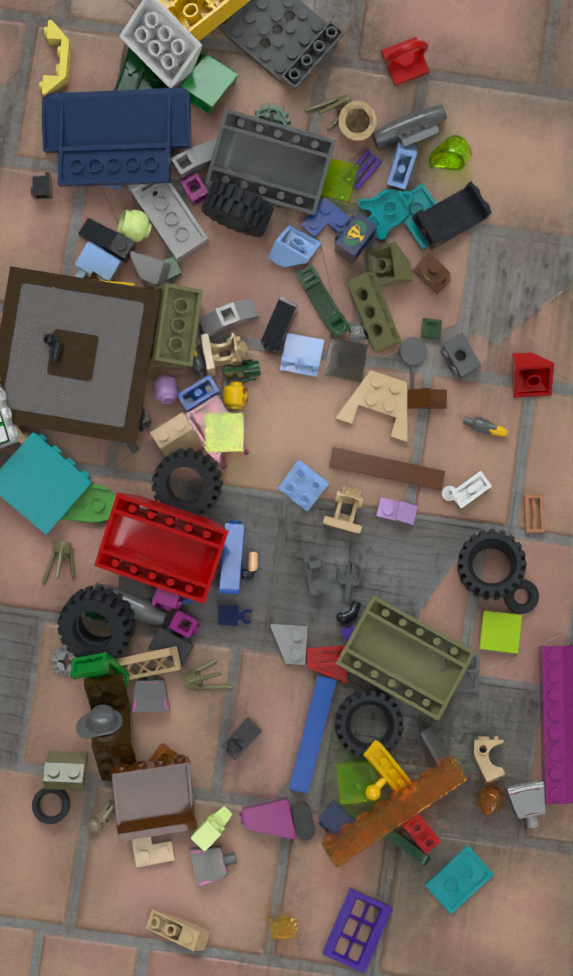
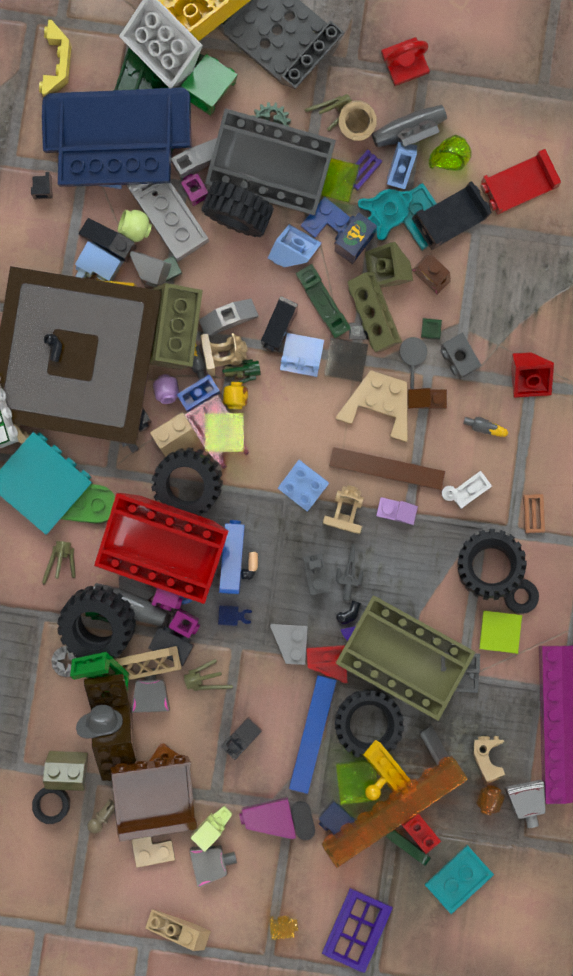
(521, 183): none -> red panel

